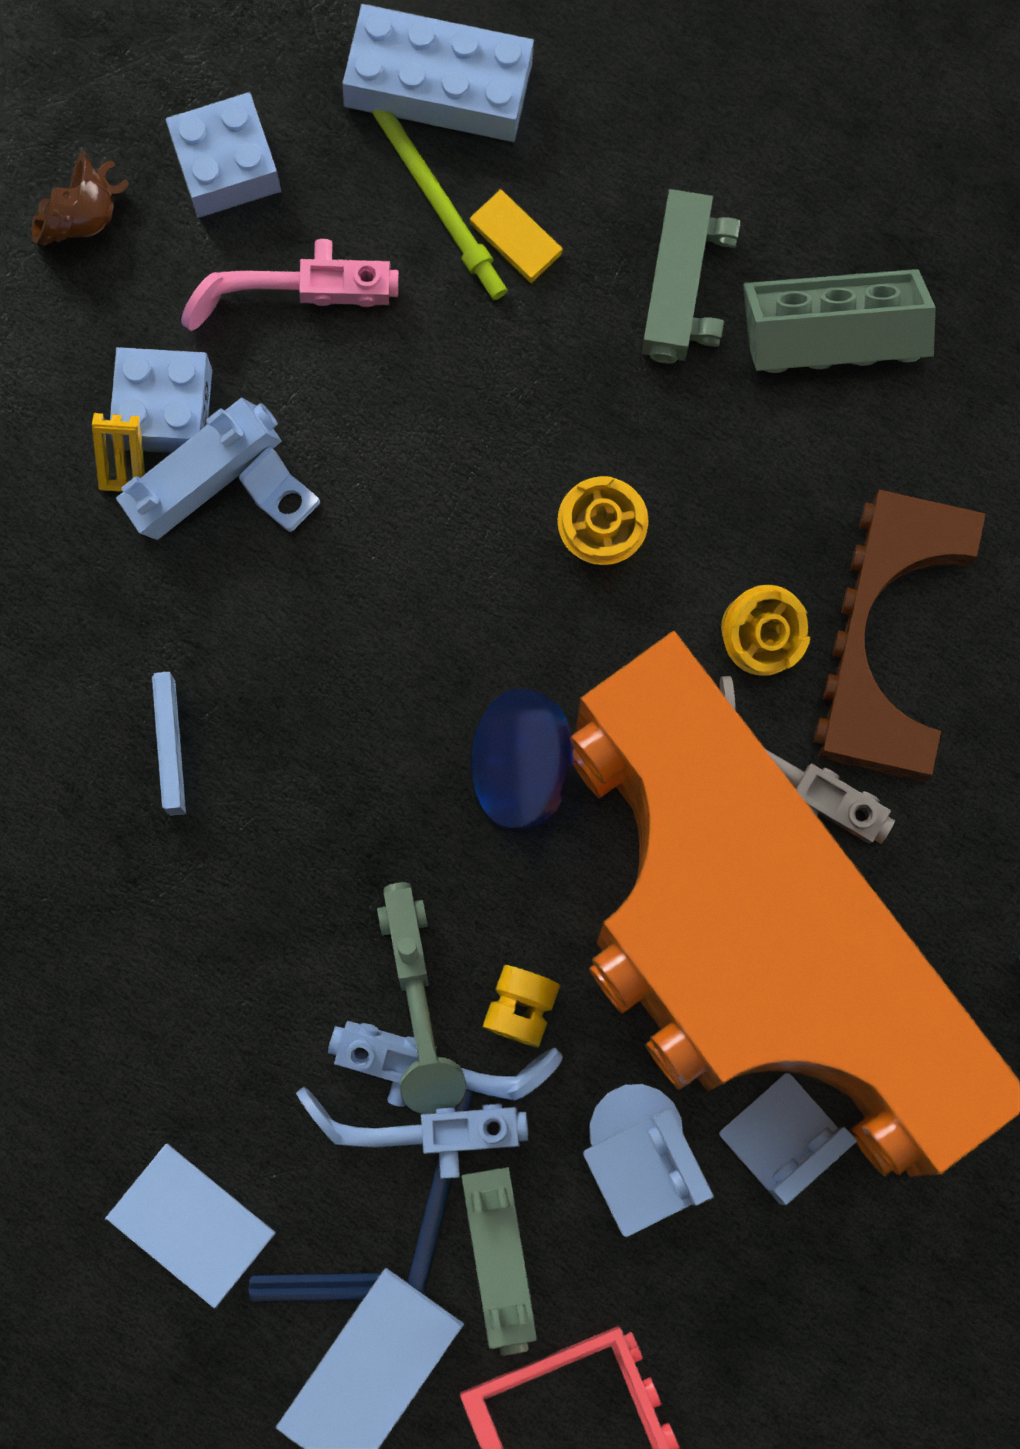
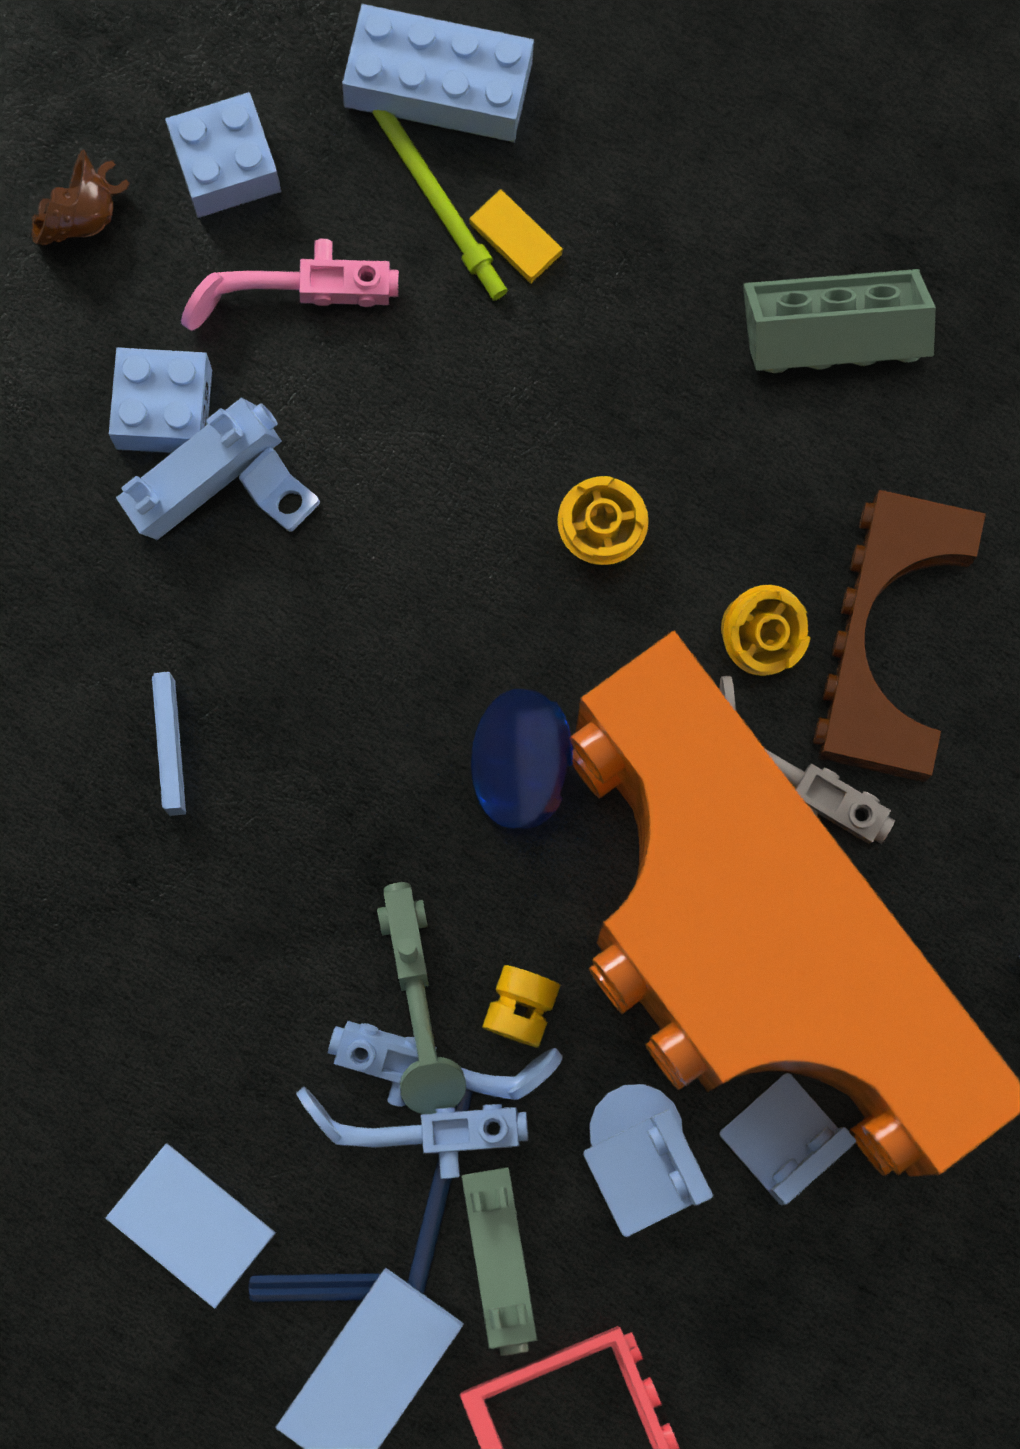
(117, 429): yellow tile -> none
(677, 277): sand green brick -> none

